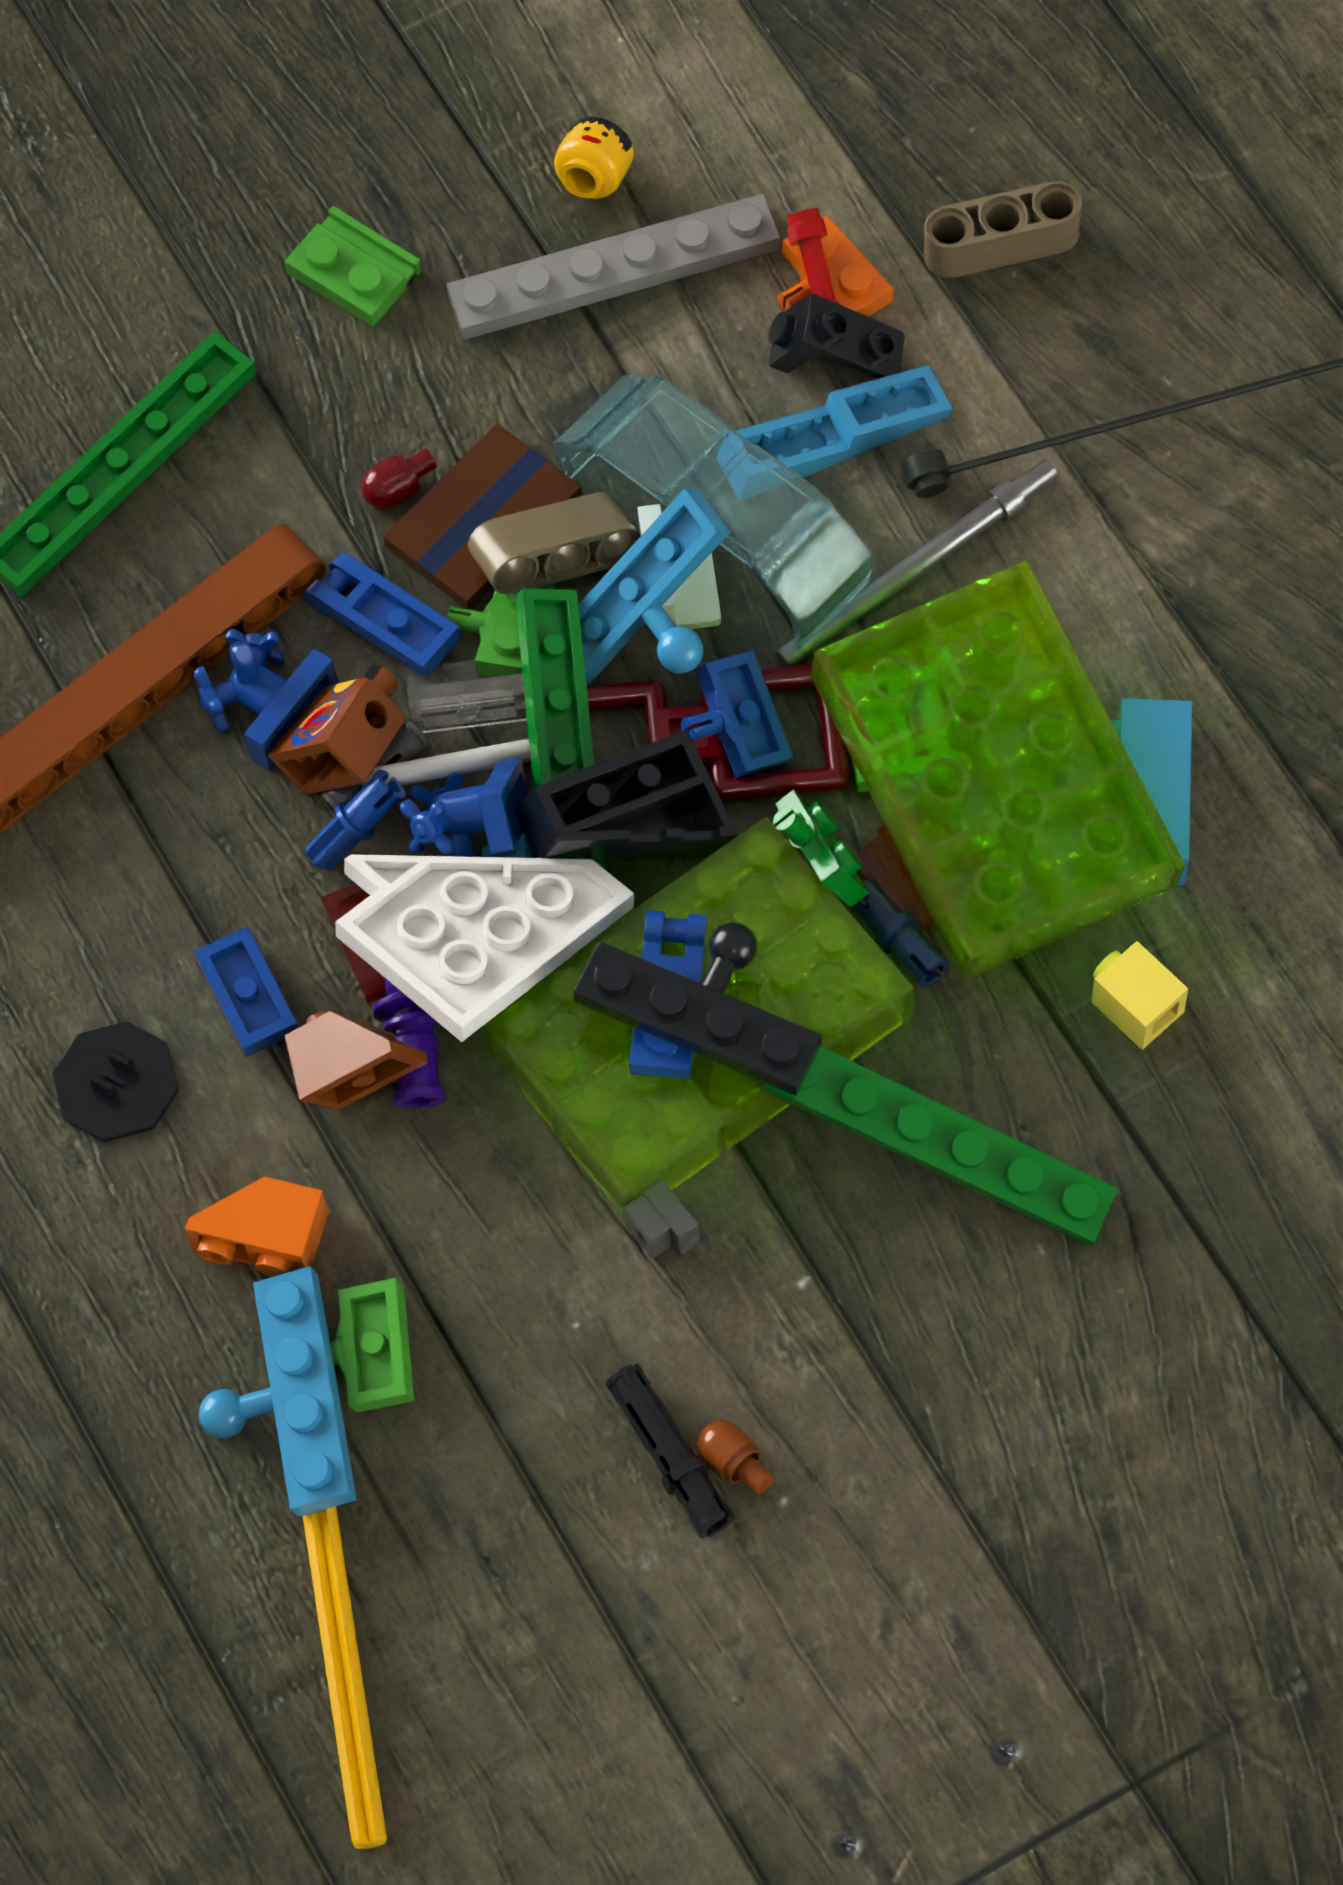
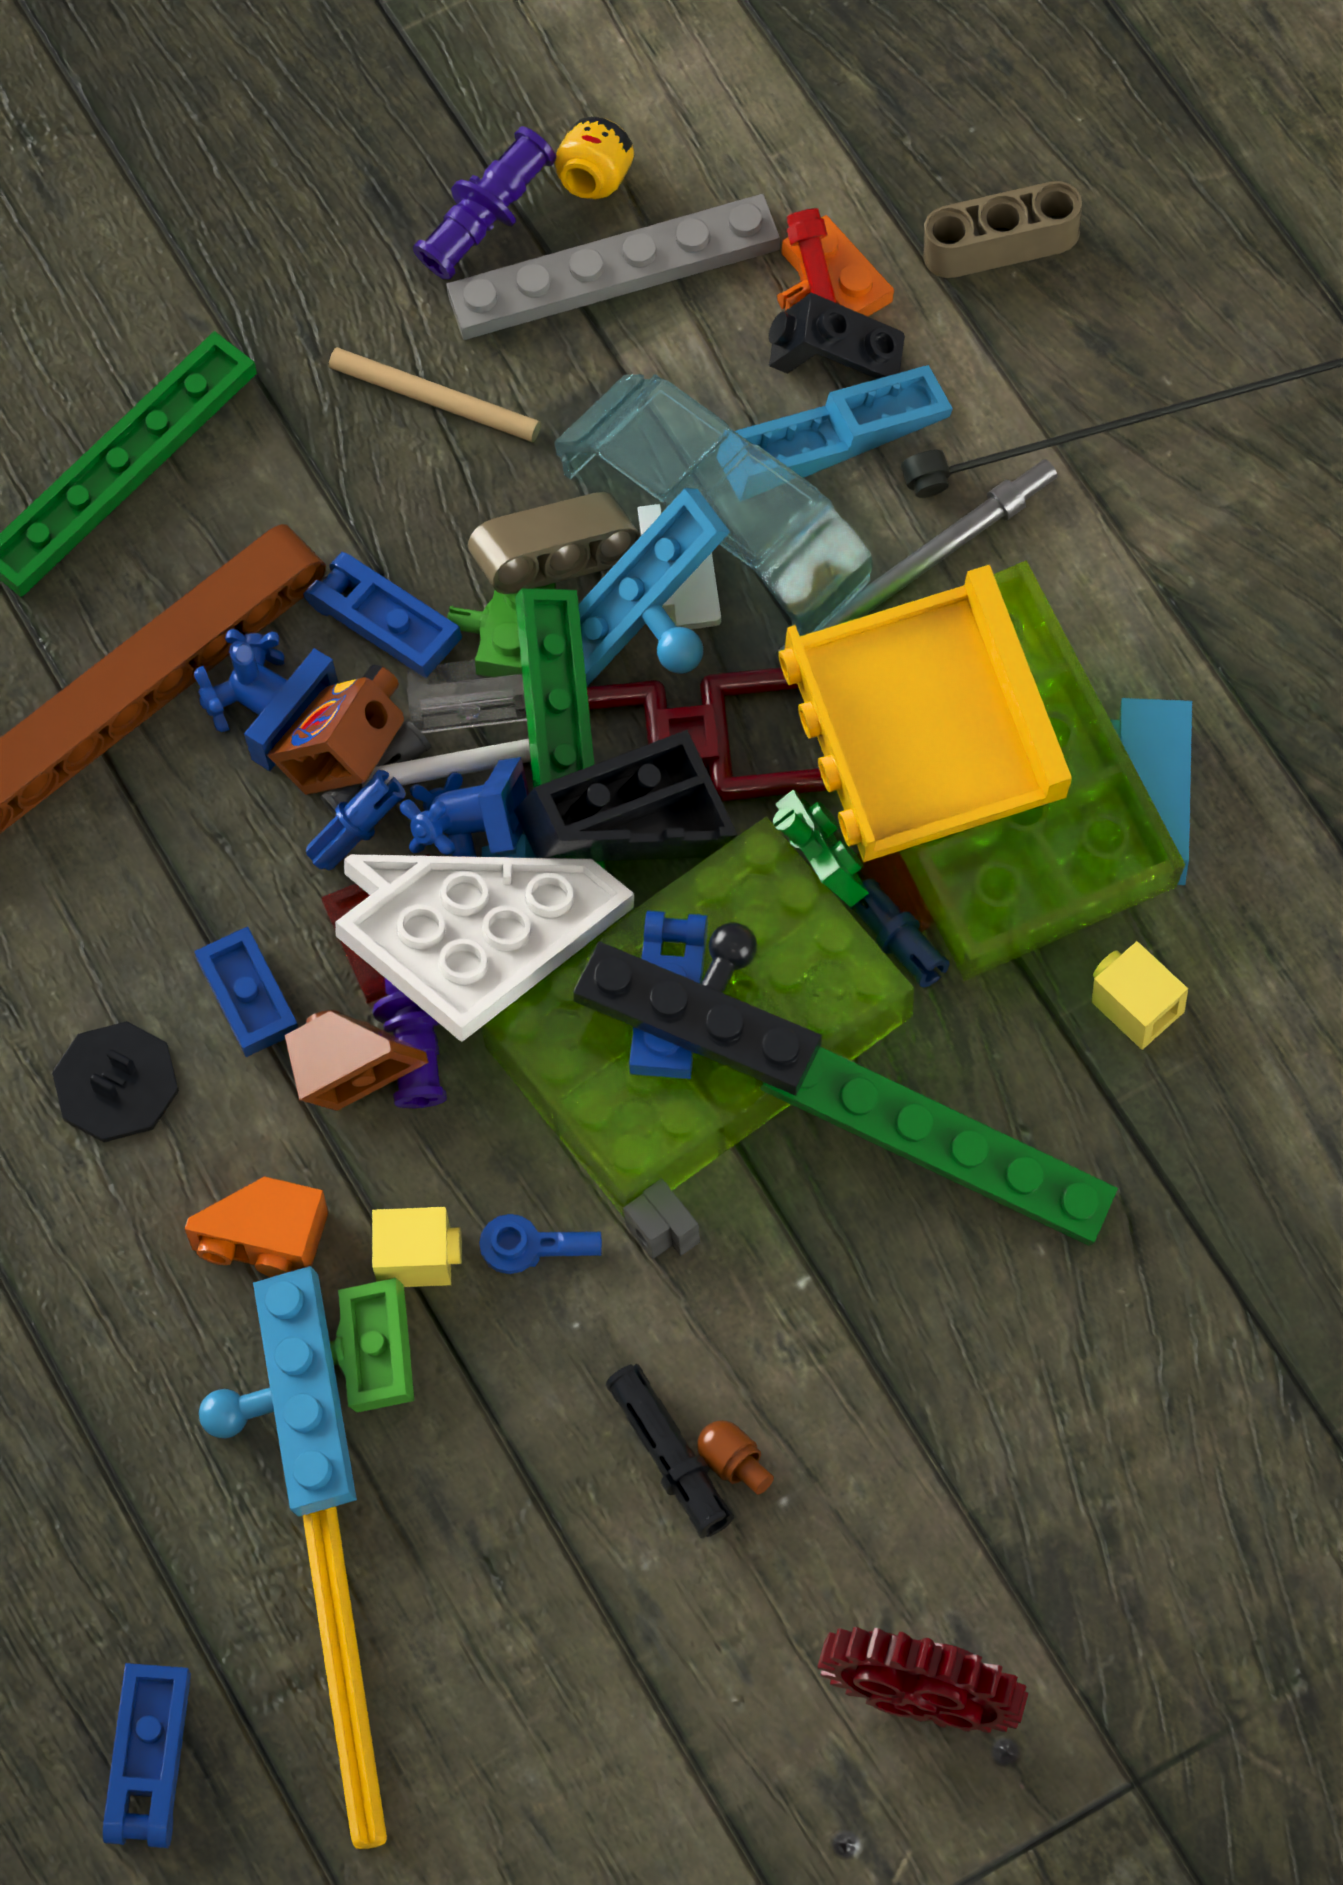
(146, 1753): none -> blue plate
(352, 266): bright green plate -> none
(395, 479): dark red cylinder -> none
(415, 1246): none -> light yellow brick
(434, 394): none -> tan bar
(483, 202): none -> dark purple piece
(488, 482): reddish brown tile -> none
(514, 1244): none -> blue plate
(740, 715): blue plate -> none
(923, 1680): none -> dark red gear
(926, 718): none -> yellow panel

